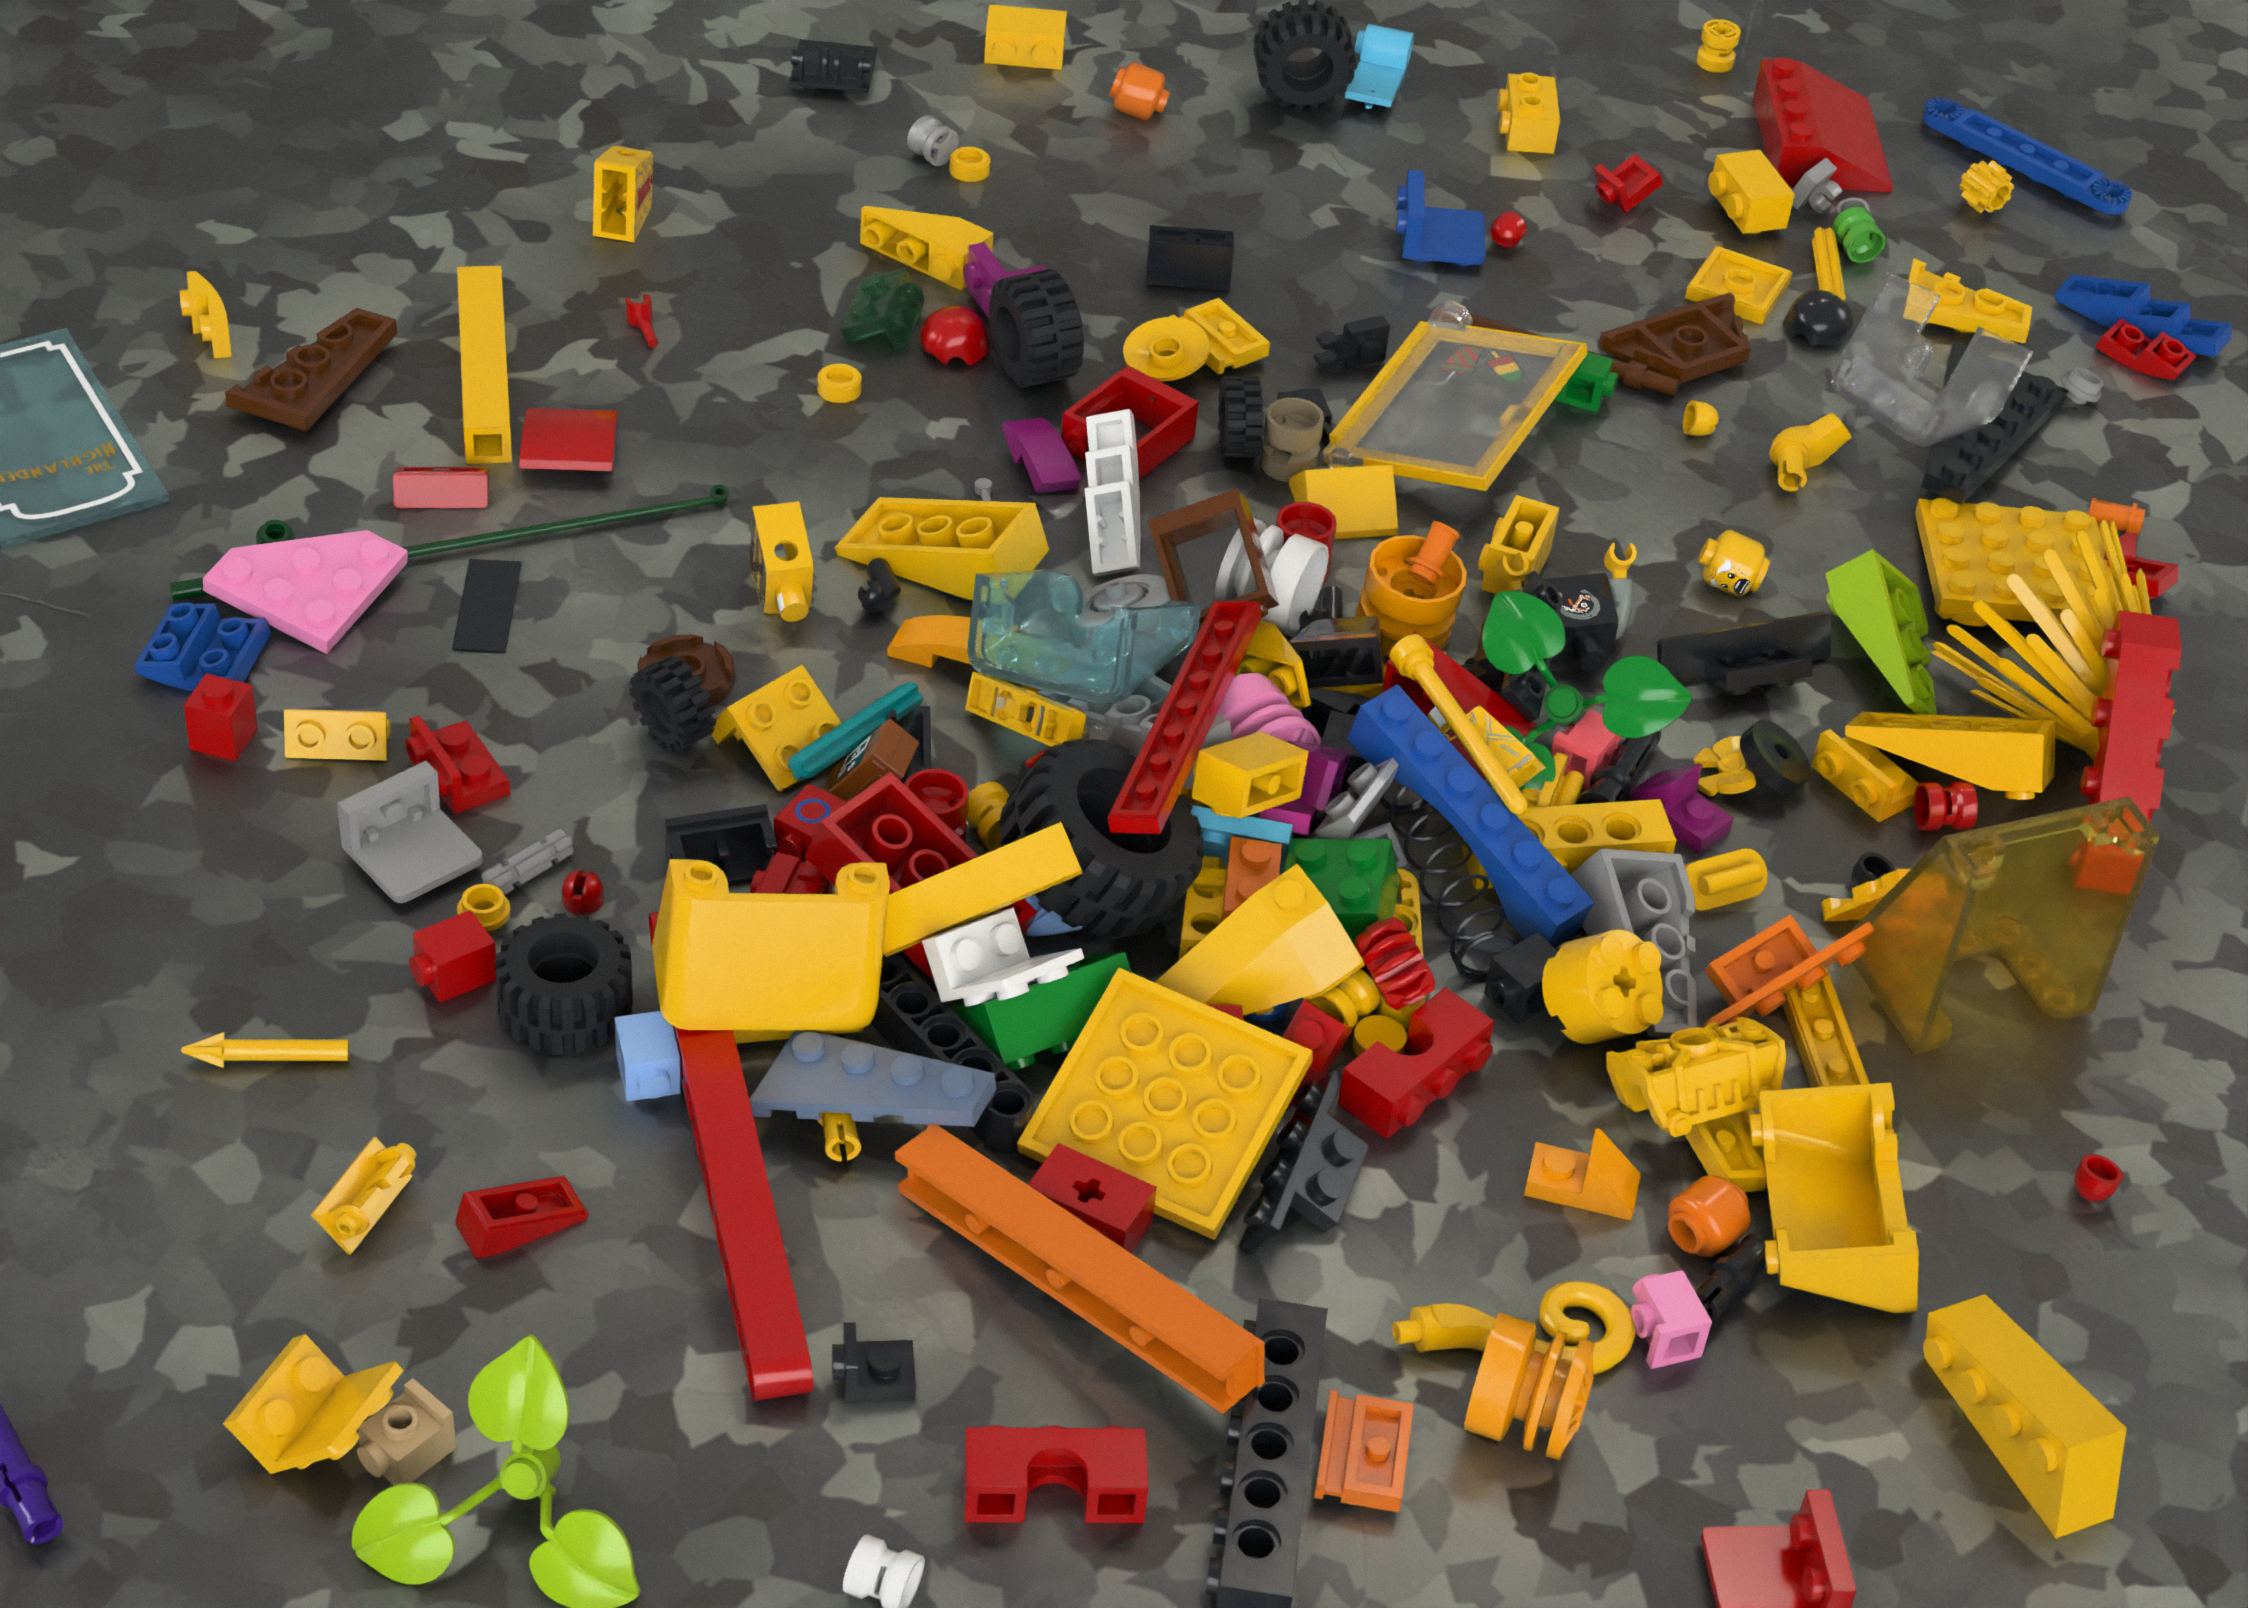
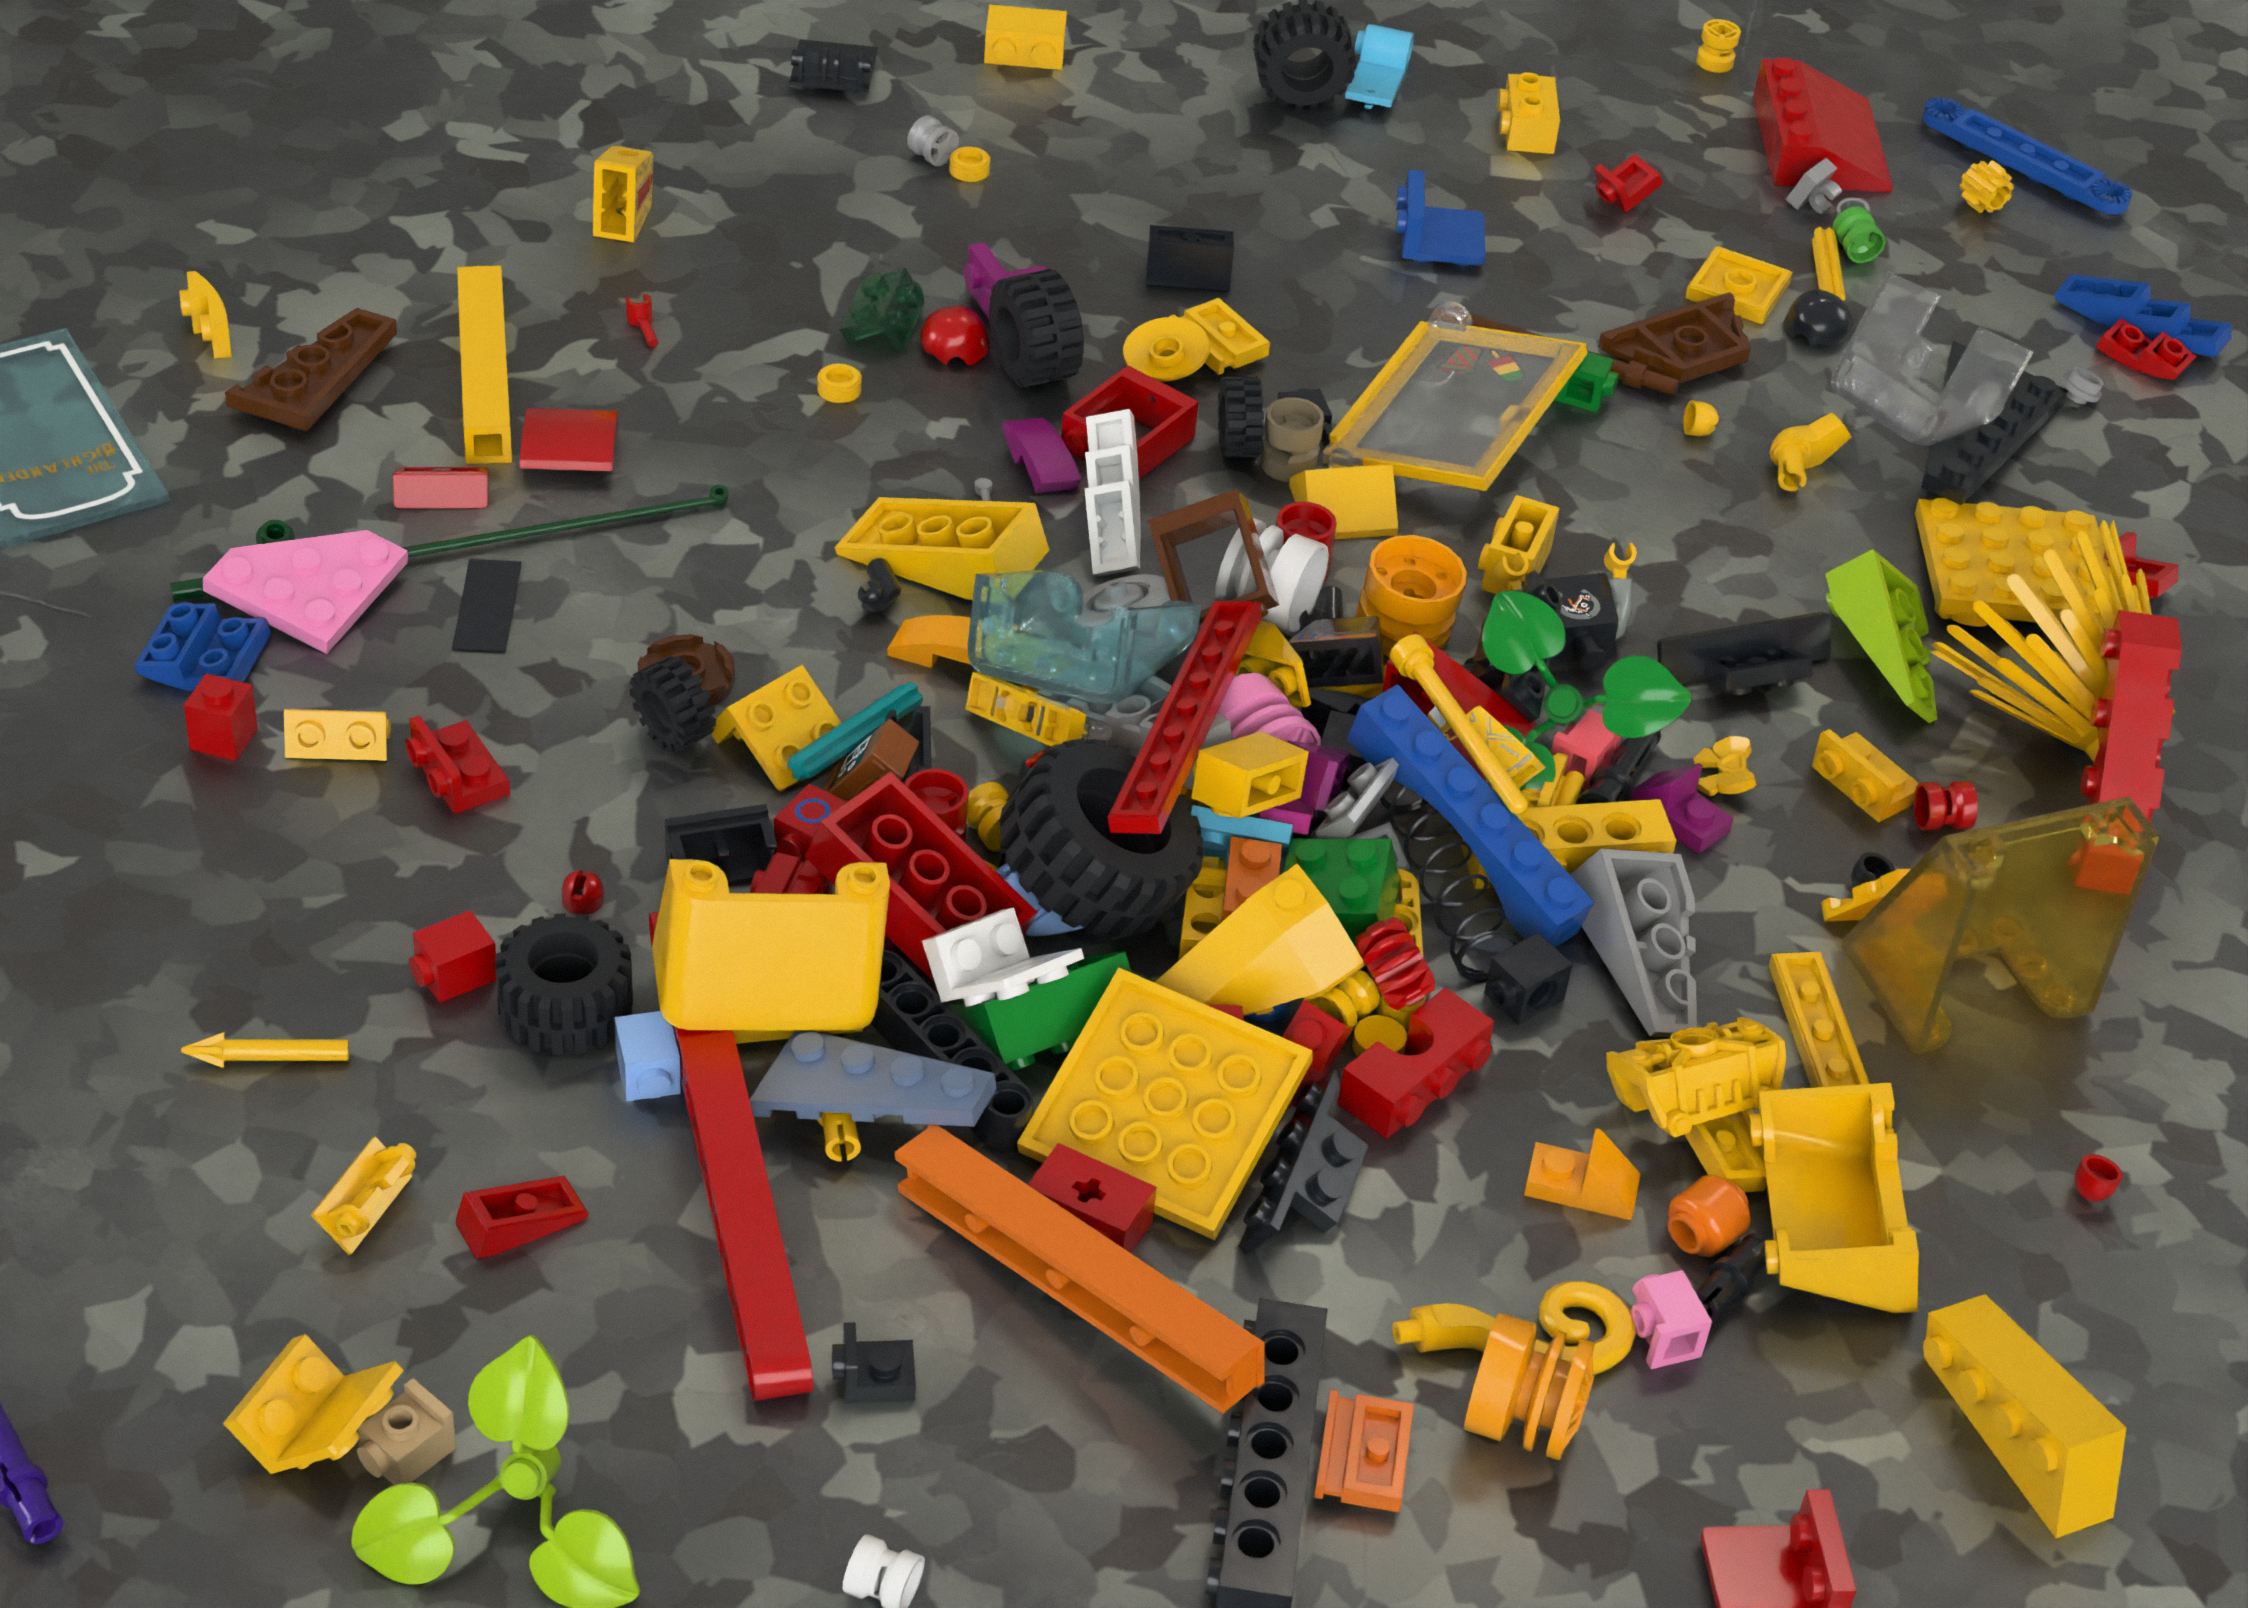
(404, 835): light grey bracket -> none
(487, 904): yellow plate -> none
(529, 861): light grey axle -> none
(787, 581): yellow torso -> none
(923, 240): yellow slope -> none
(979, 887): yellow tile -> none
(1098, 1463): red arch -> none
(1139, 91): orange head -> none
(1359, 344): black plate -> none
(1433, 553): orange pin -> none
(1508, 229): red hinge -> none
(1604, 986): yellow brick -> none
(1727, 878): yellow piece -> none
(1733, 563): yellow head -> none
(1751, 191): yellow brick -> none
(1775, 757): black piece -> none
(1775, 962): orange bracket -> none
(1969, 309): yellow wing -> none
(1986, 751): yellow slope -> none
(2125, 517): orange pin -> none

